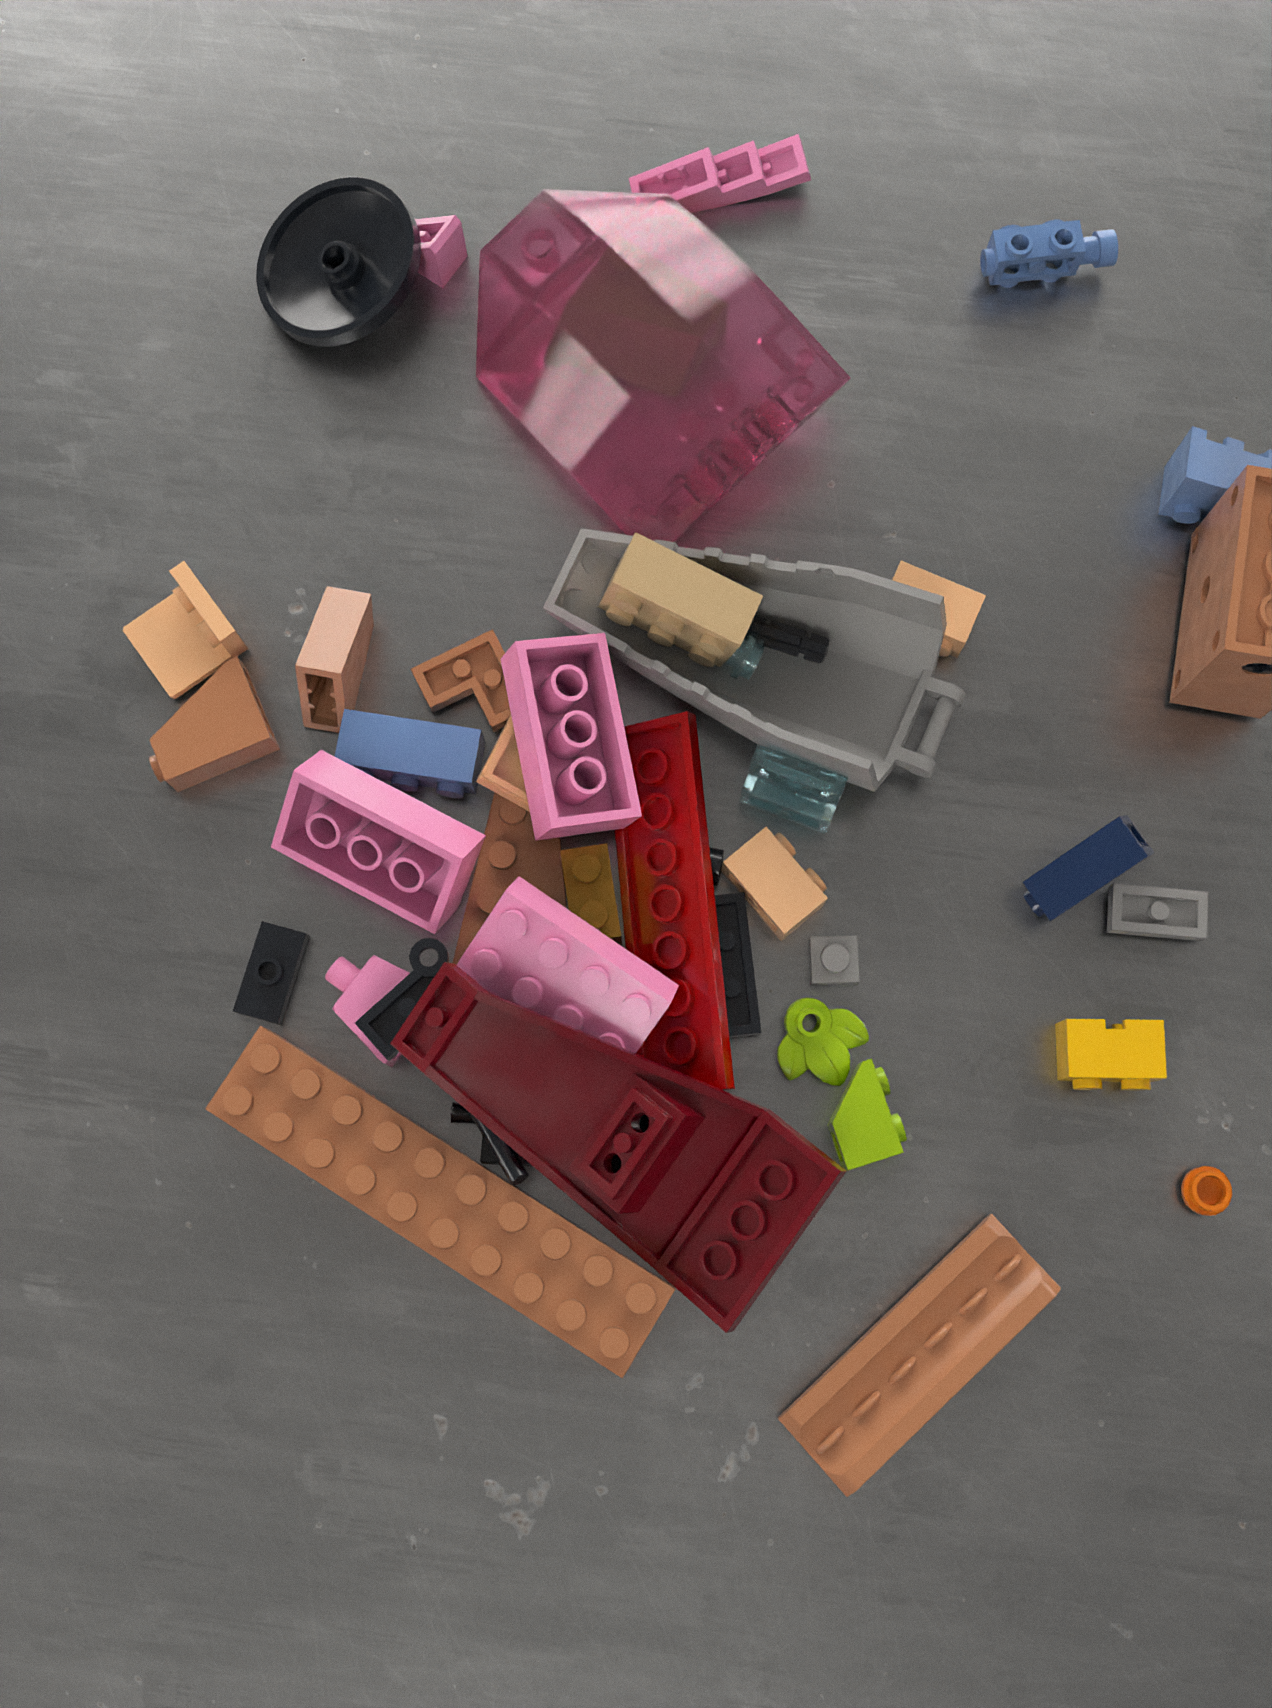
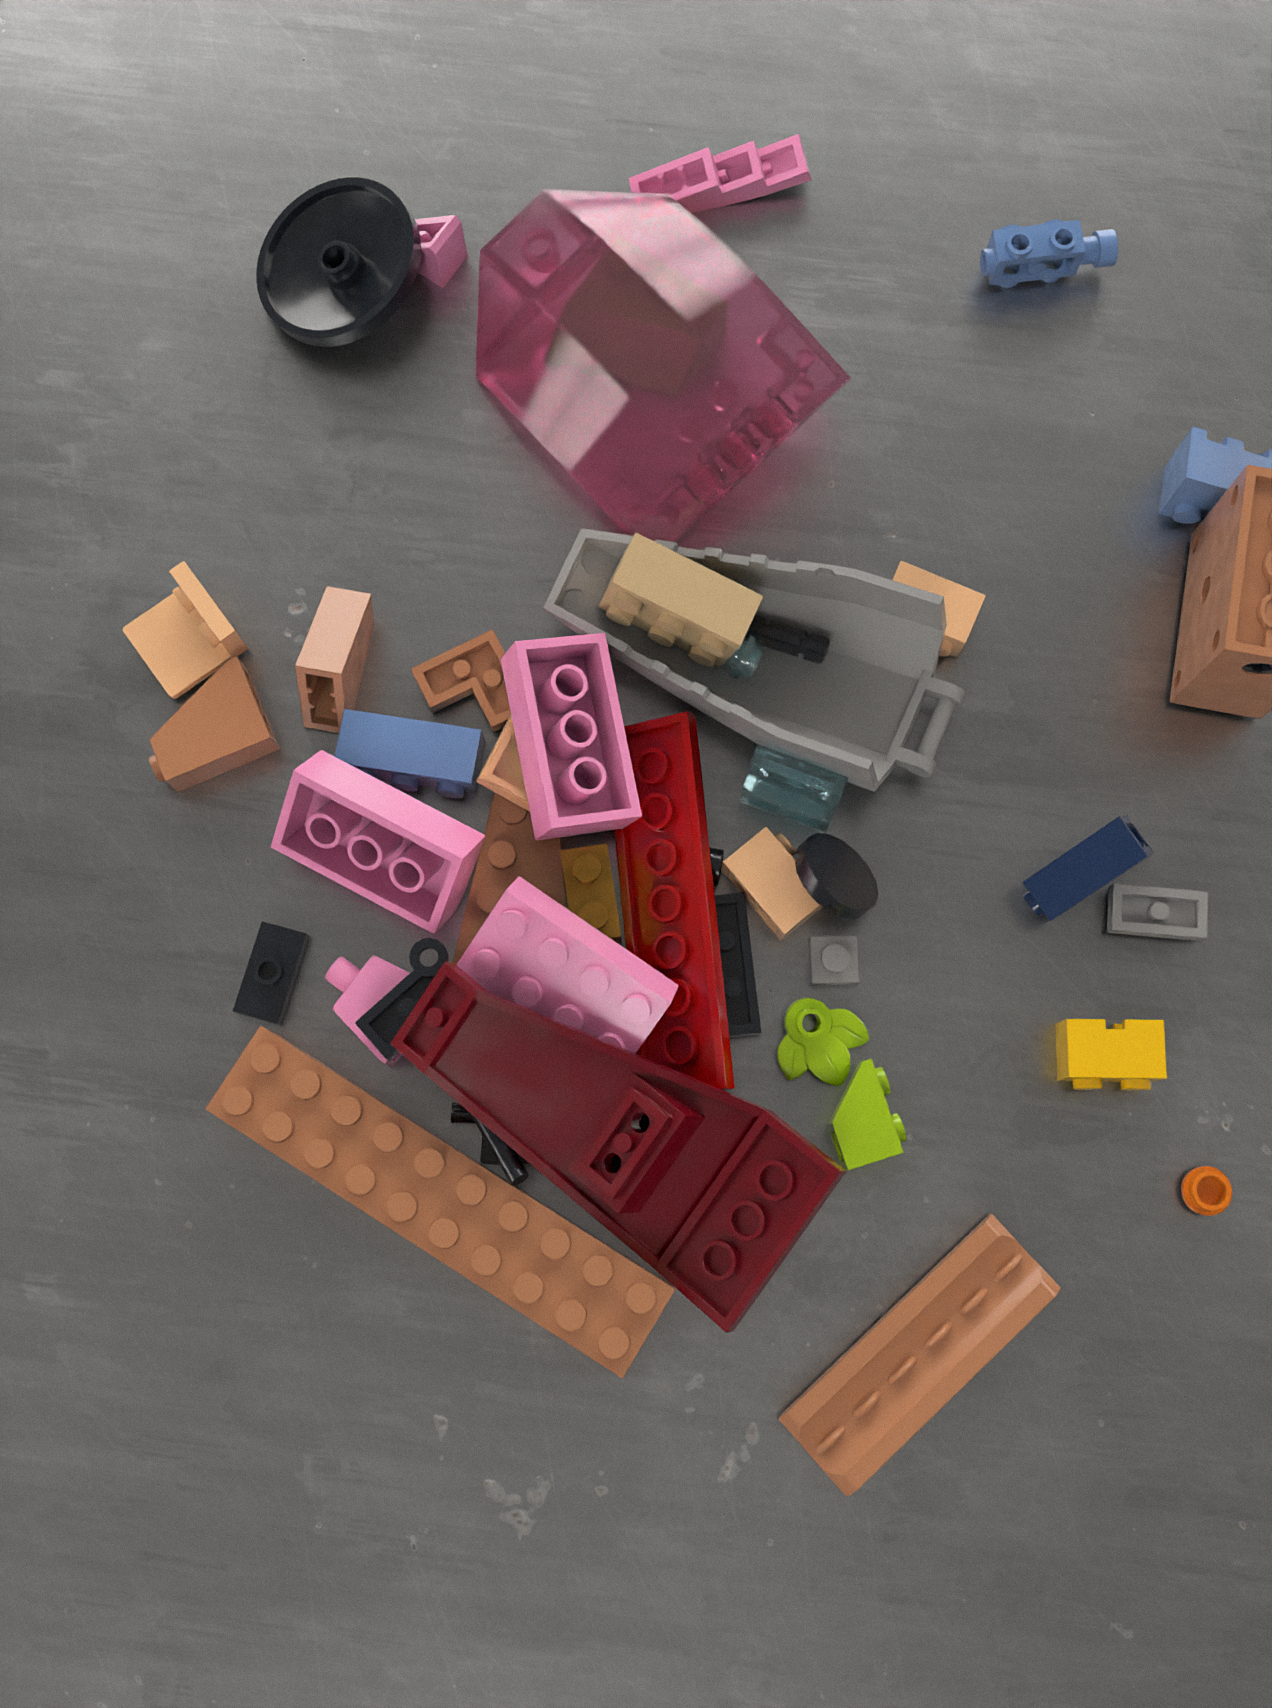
(836, 875): none -> black tile

